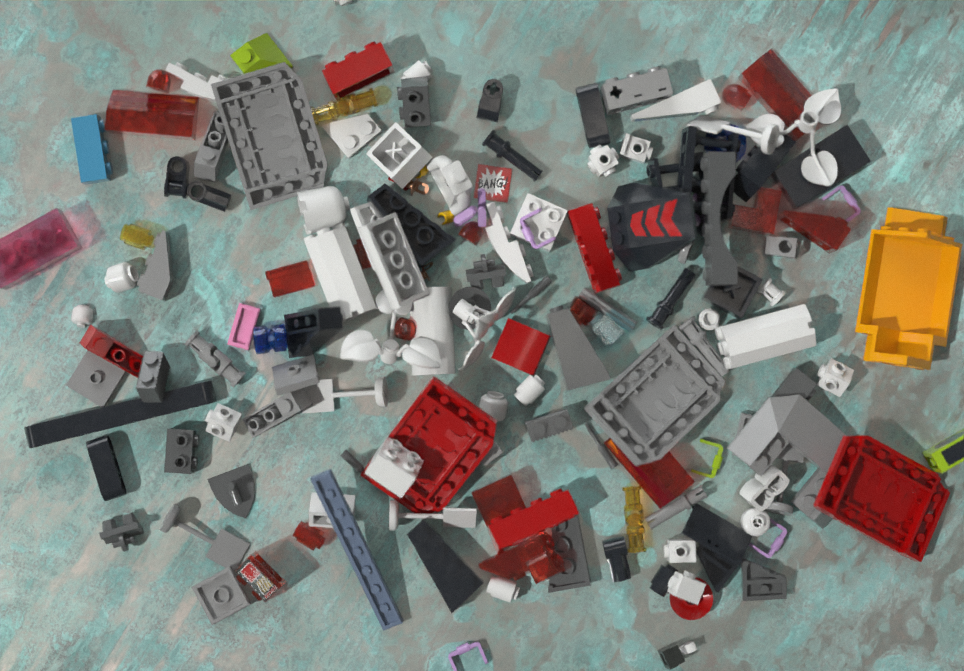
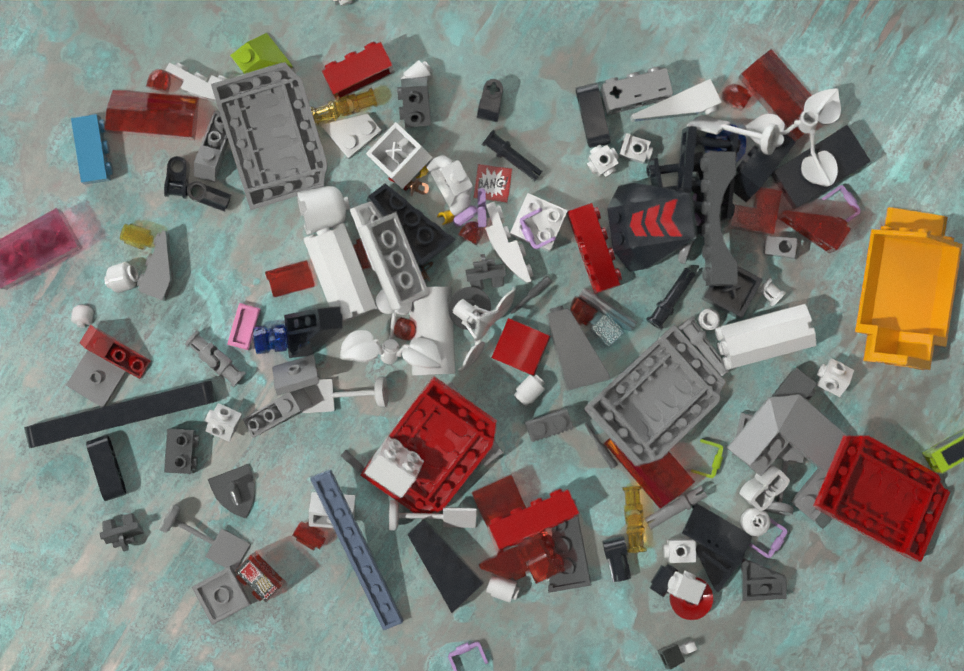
(153, 376): dark grey brick -> none
(494, 405): white head -> none

